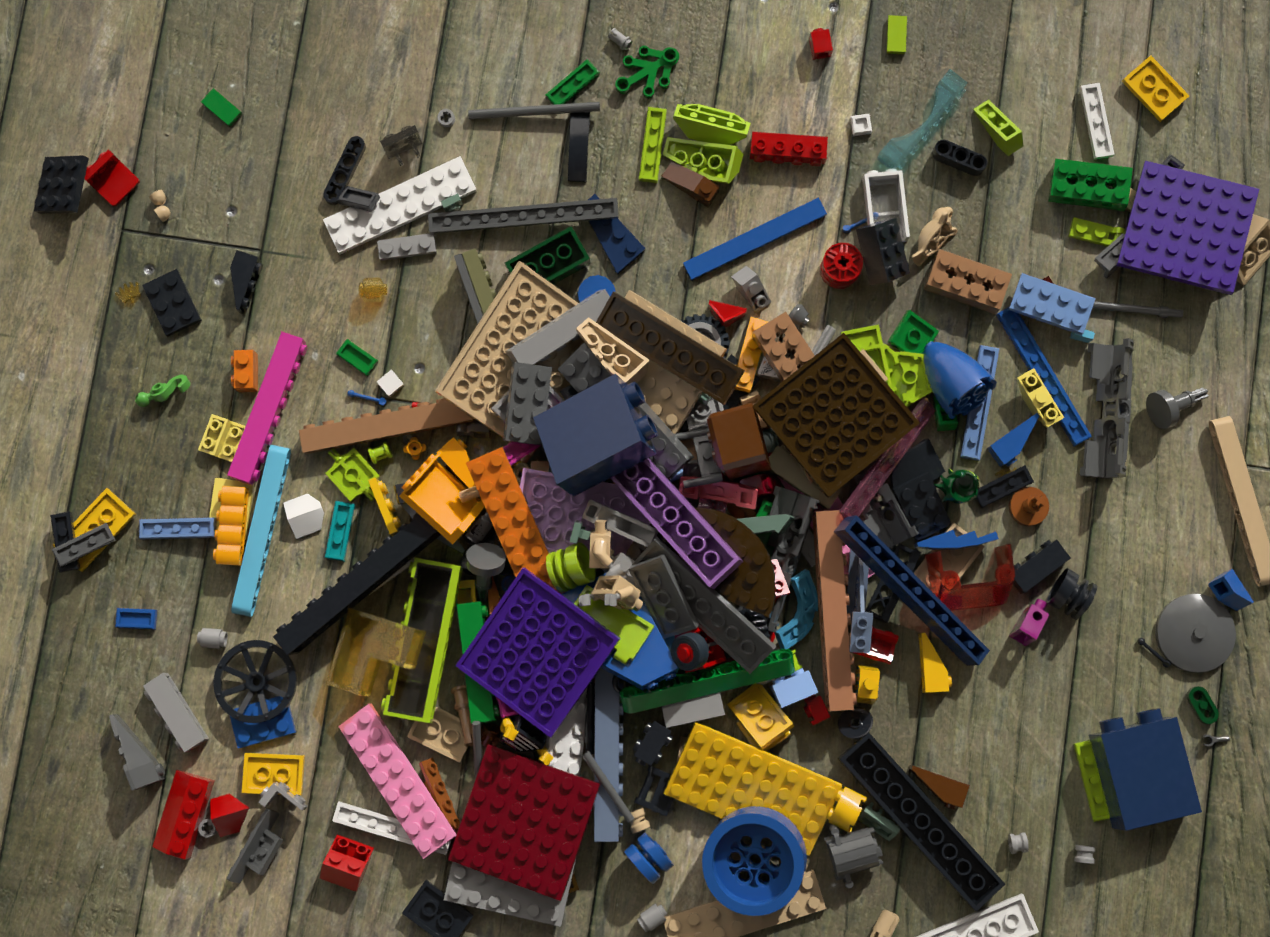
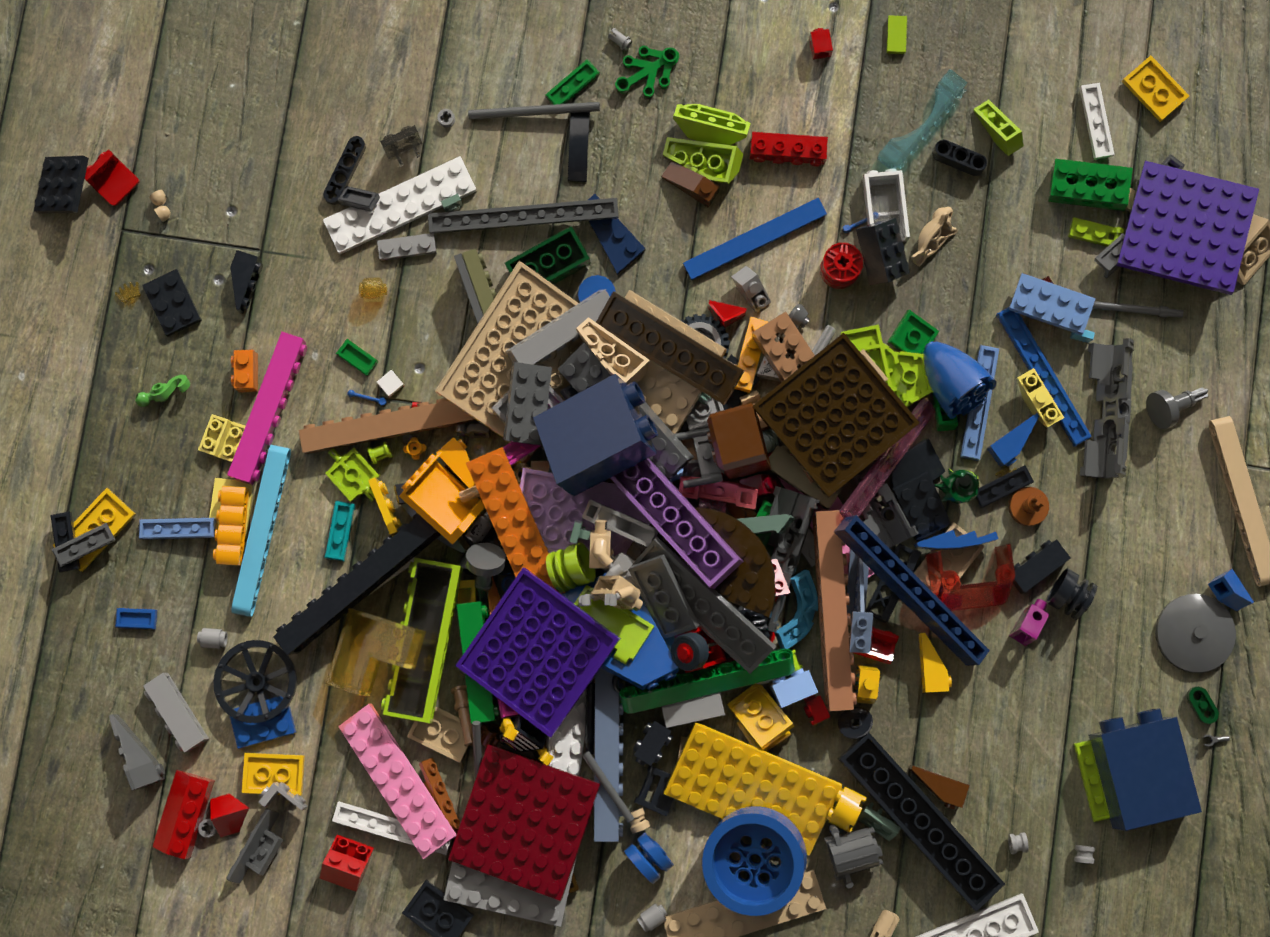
(221, 107): green tile -> none
(304, 515): white slope -> none
(652, 145): lime tile -> none
(861, 124): white tile -> none
(978, 276): medium nougat brick -> none
(1166, 663): black hinge -> none

